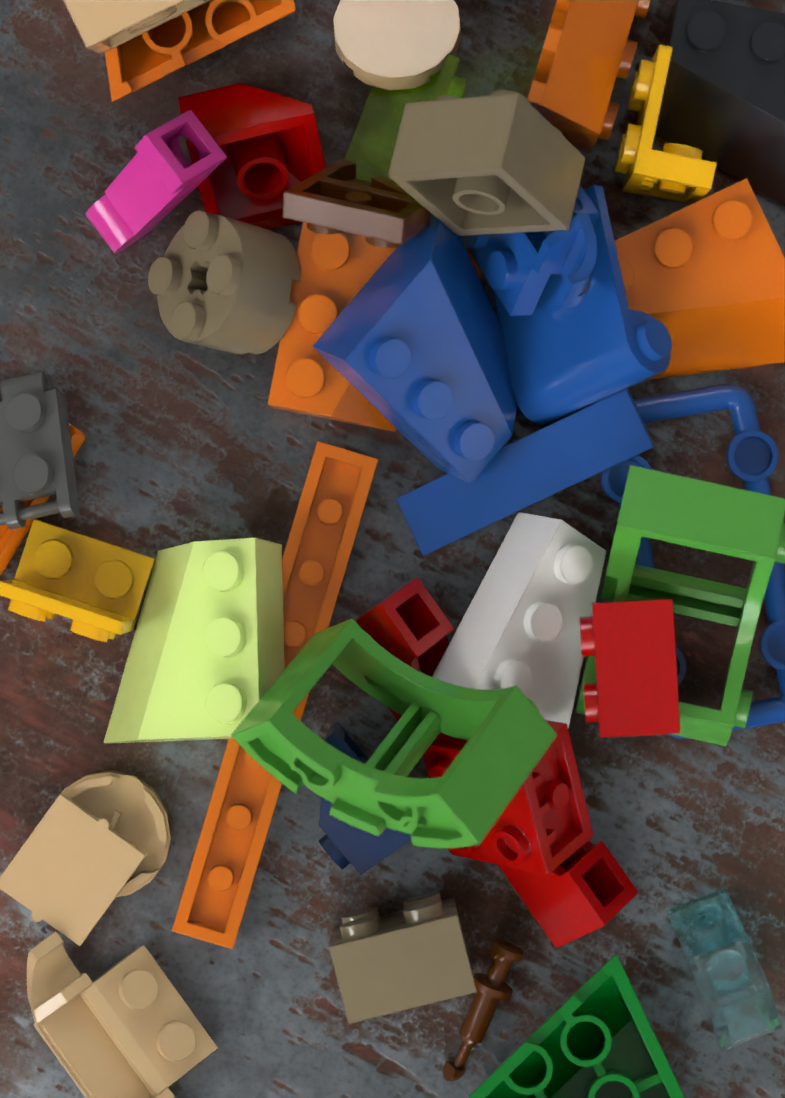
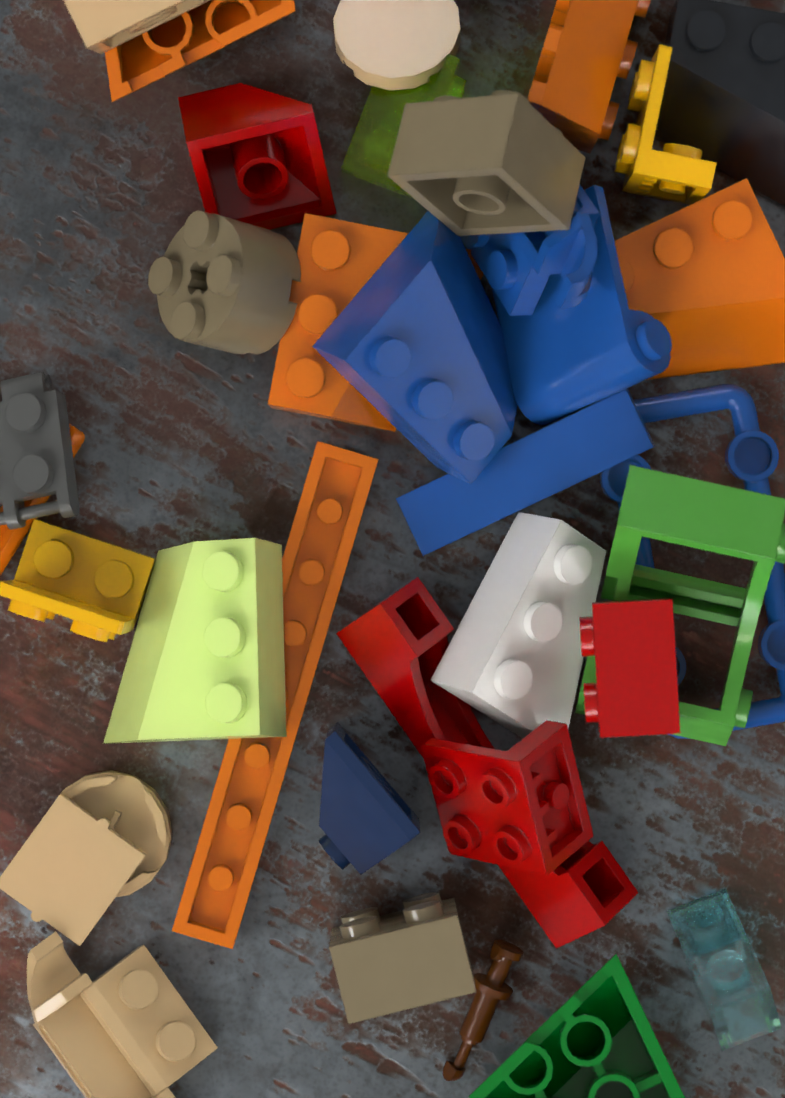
(154, 182): dark pink leg -> none
(338, 203): reddish brown wing -> none
(449, 811): bright green window -> none

